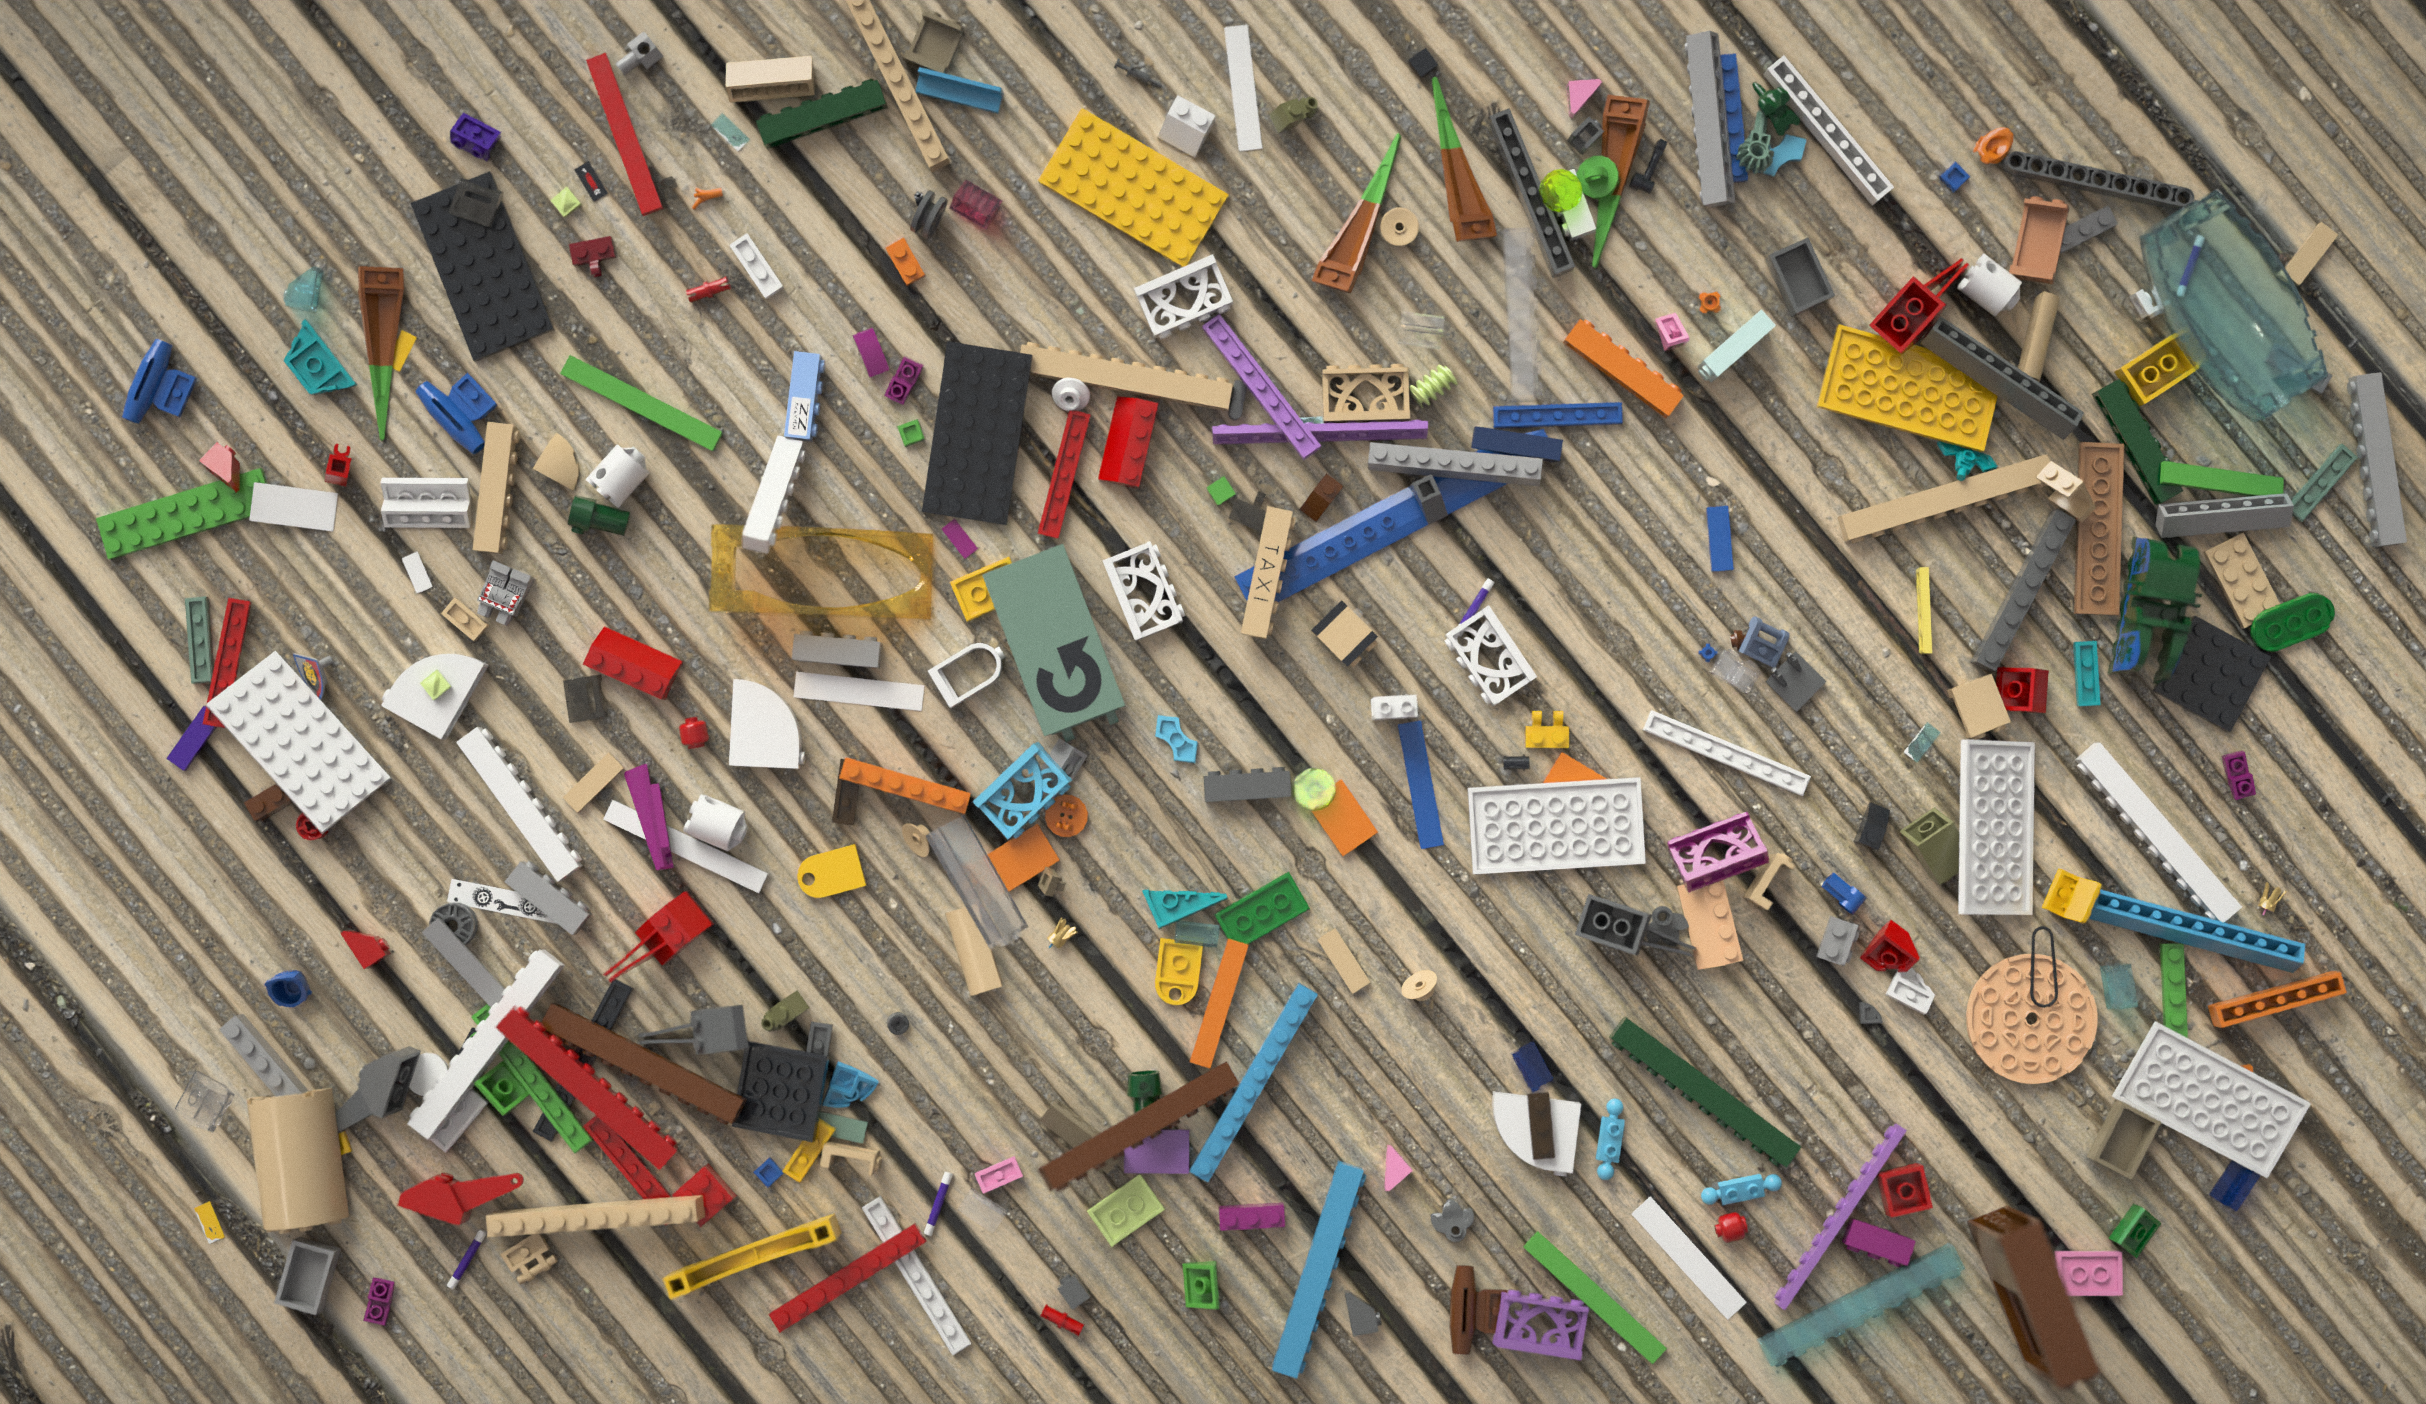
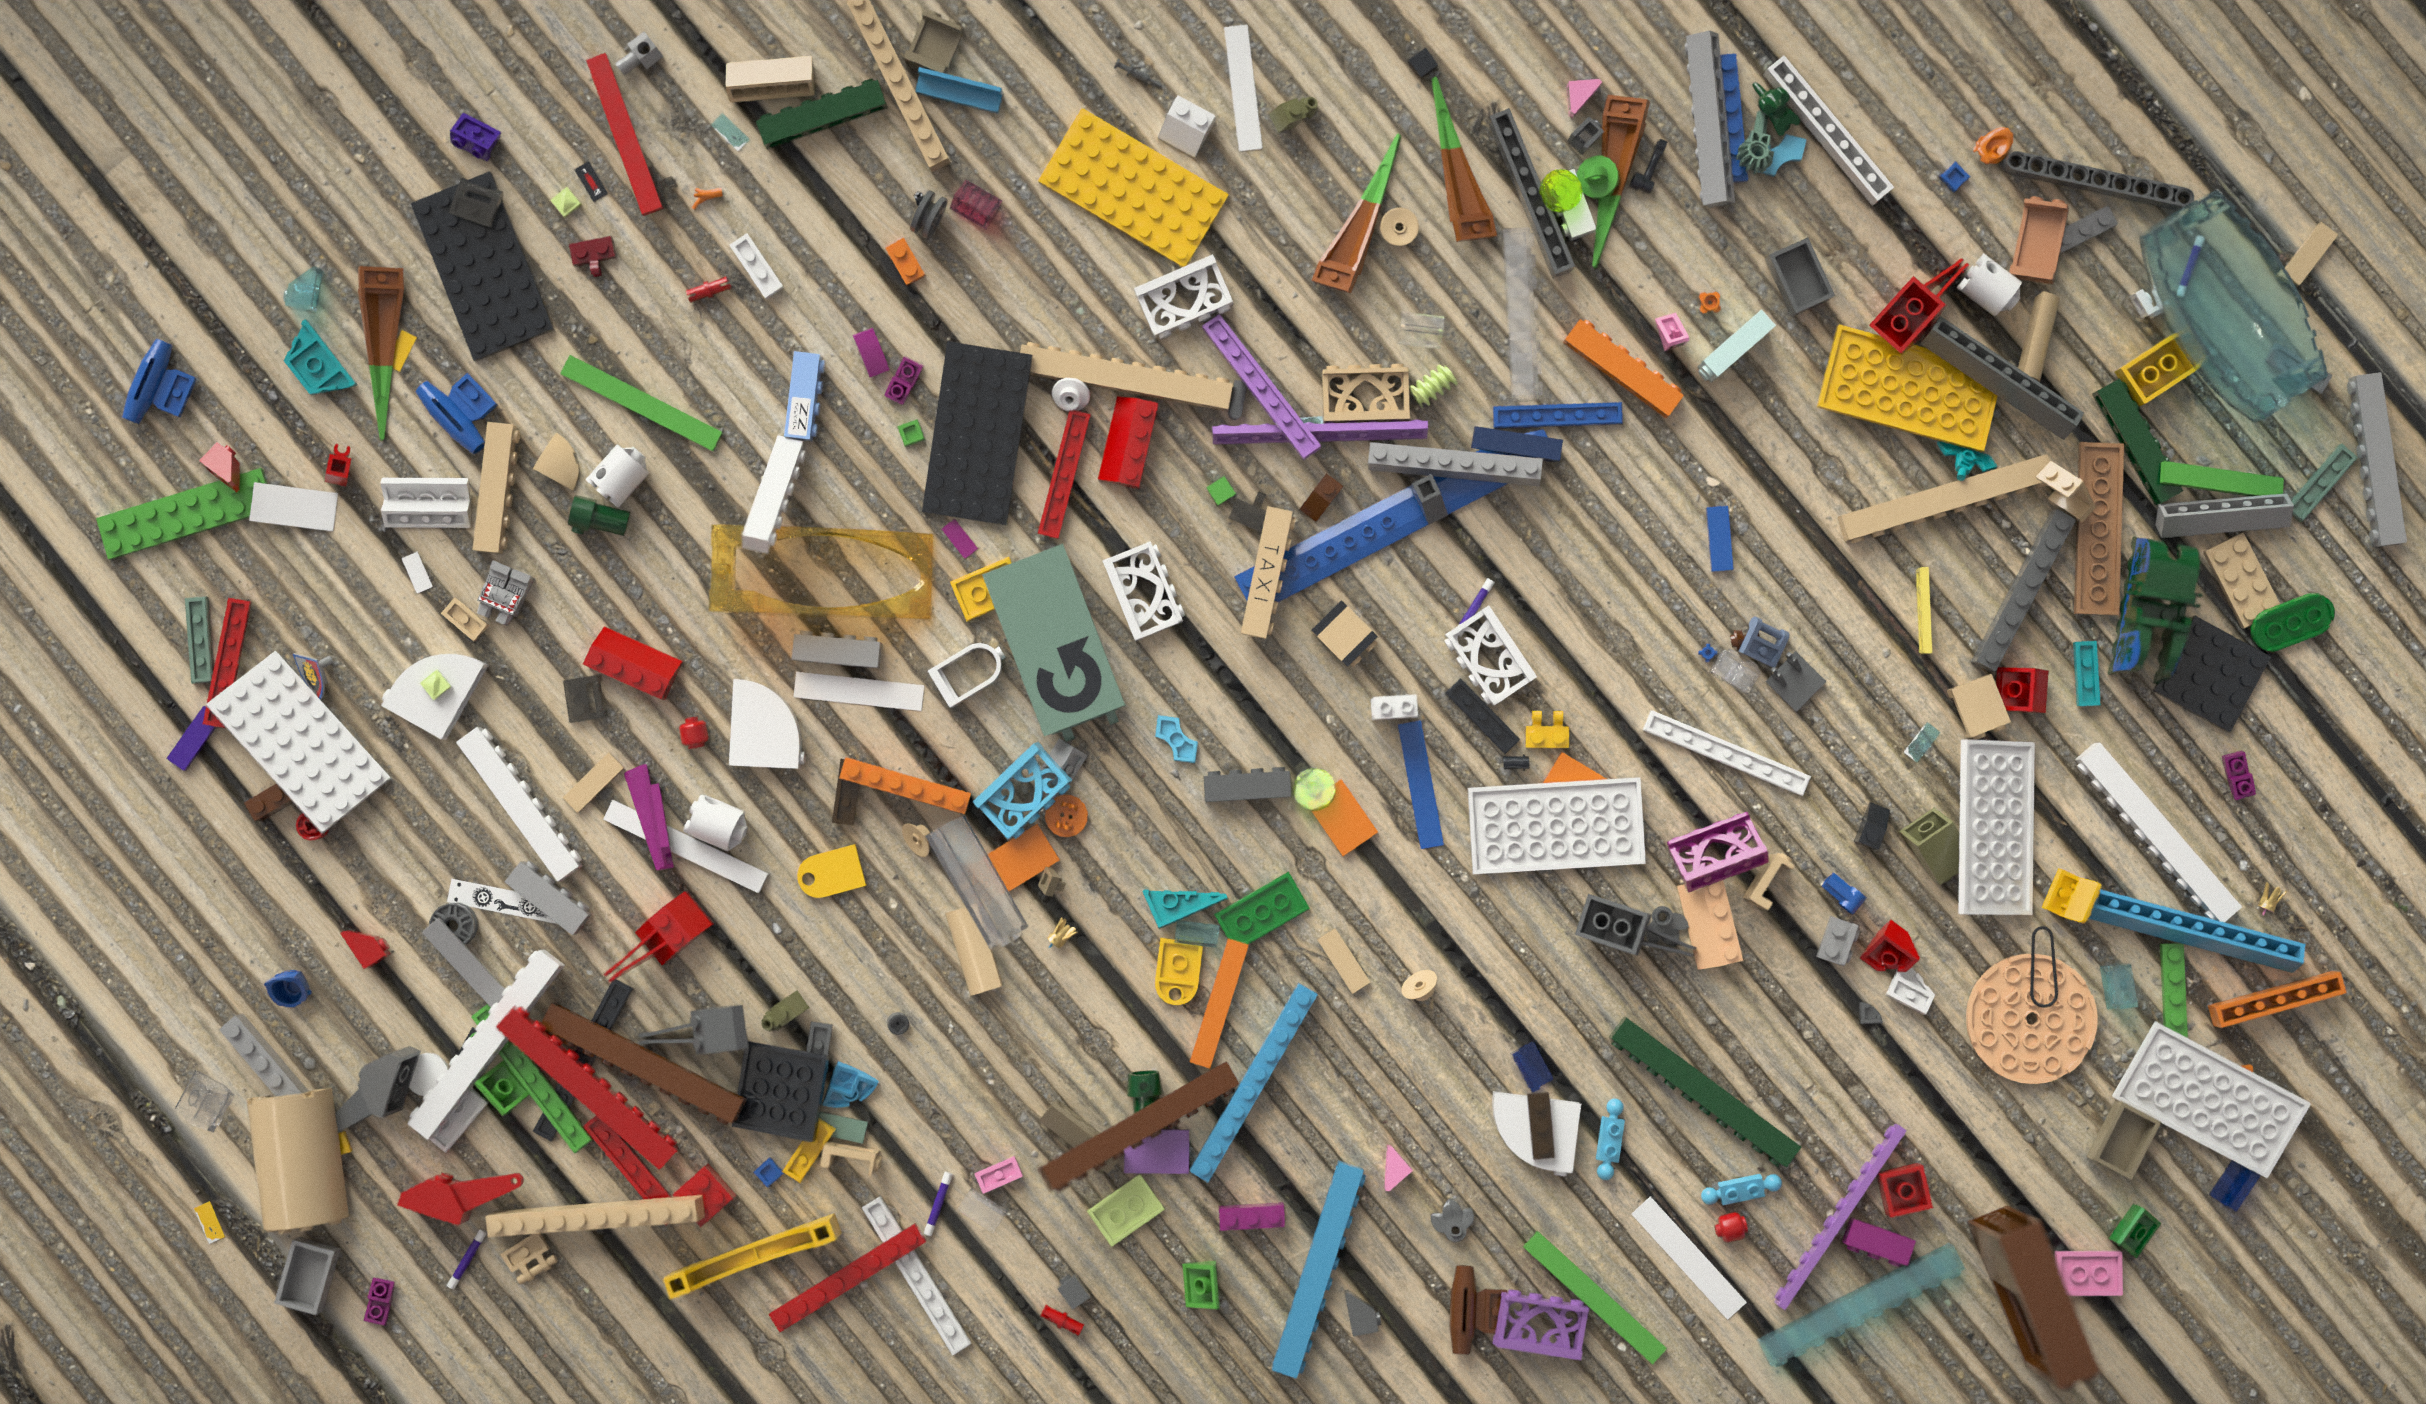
(1482, 716): none -> black tile

